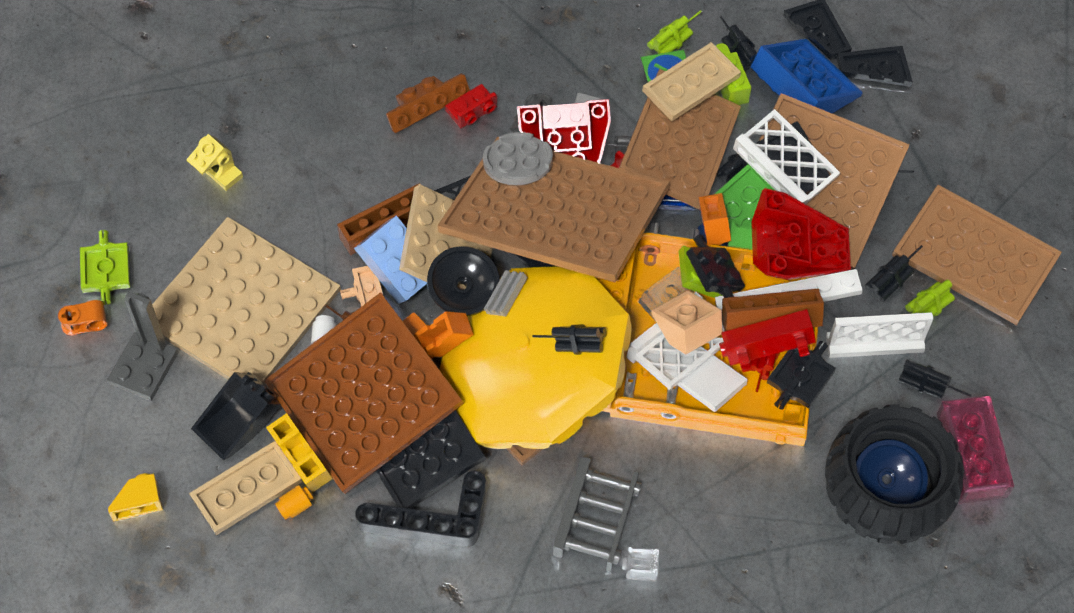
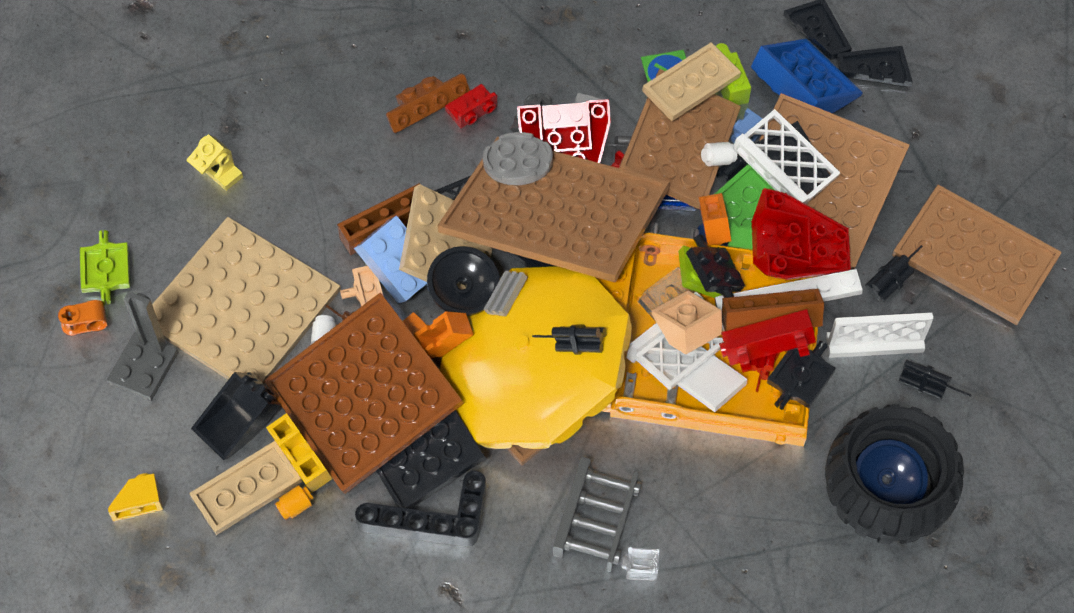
(672, 35): lime piece -> none
(718, 154): none -> white brick
(741, 44): black piece -> none
(743, 126): none -> medium blue brick
(932, 299): lime piece -> none
(981, 446): clear pink brick -> none

